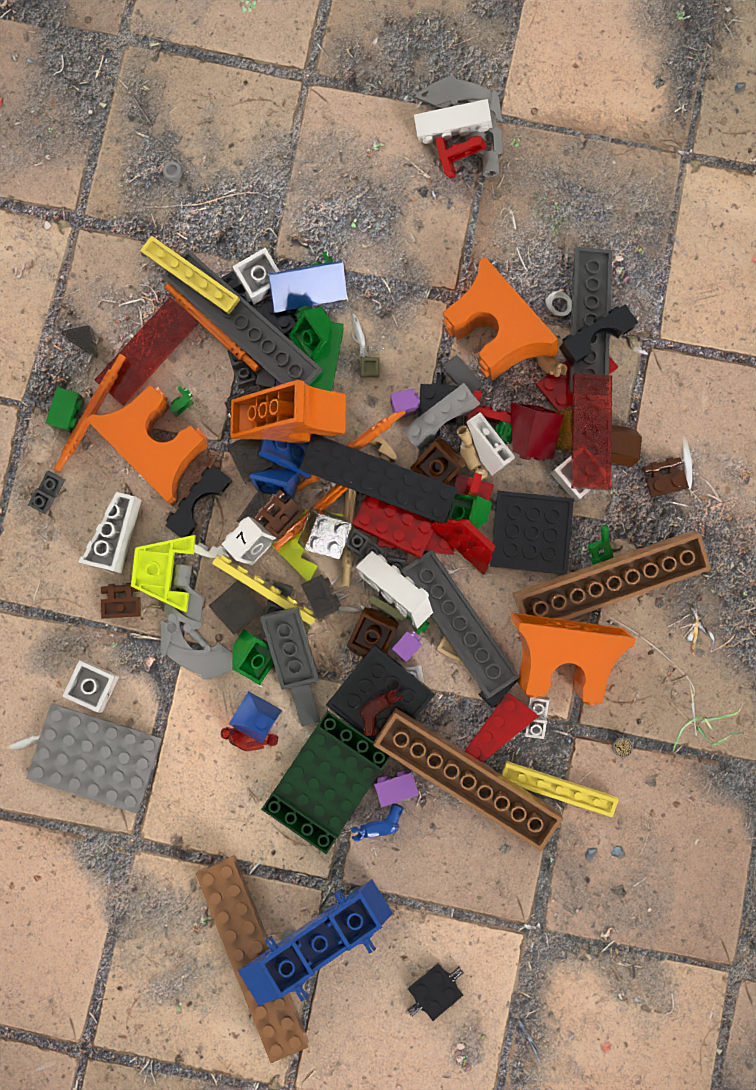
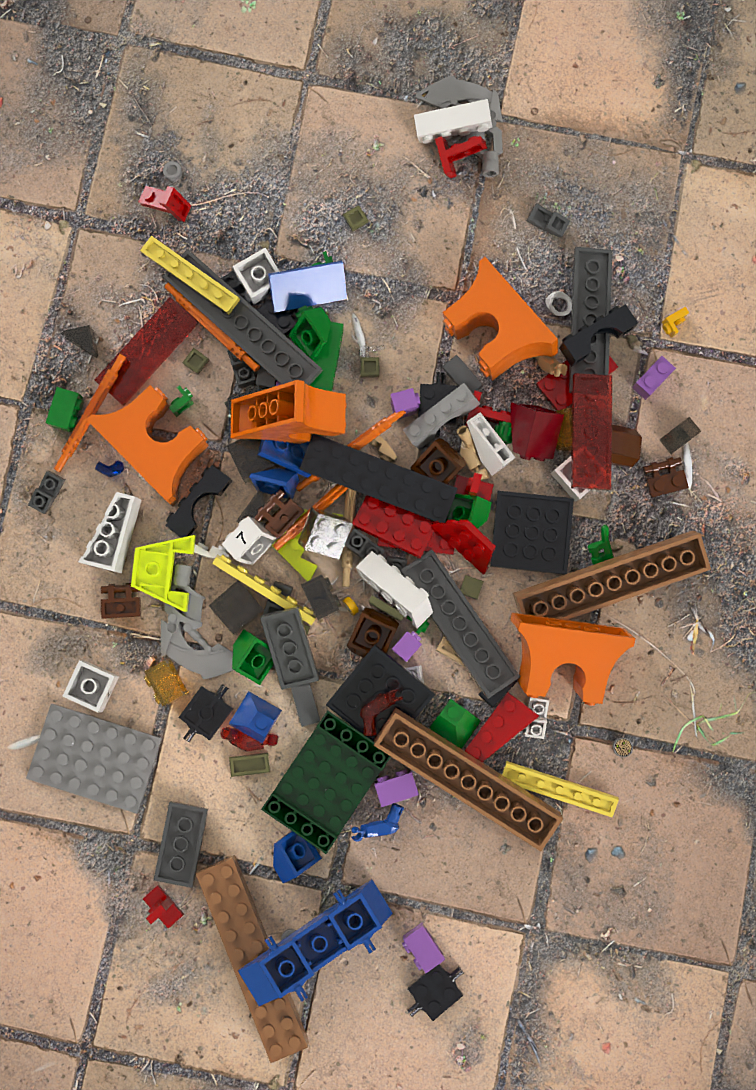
(112, 470): none -> clear blue arm
(162, 907): none -> red bracket
(165, 683): none -> clear yellow brick
(166, 201): none -> red bracket
(181, 844): none -> dark grey plate
(195, 361): none -> olive tile
(205, 713): none -> black plate
(249, 764): none -> olive tile
(293, 856): none -> blue slope
(350, 605): none -> yellow tile
(355, 218): none -> olive tile
(423, 947): none -> medium lavender brick
(455, 723): none -> green slope
(471, 587): none -> olive tile
(548, 221): none -> dark grey slope
(653, 377): none -> medium lavender brick
(674, 319): none -> yellow bracket
(680, 435): none -> clear smoke slope

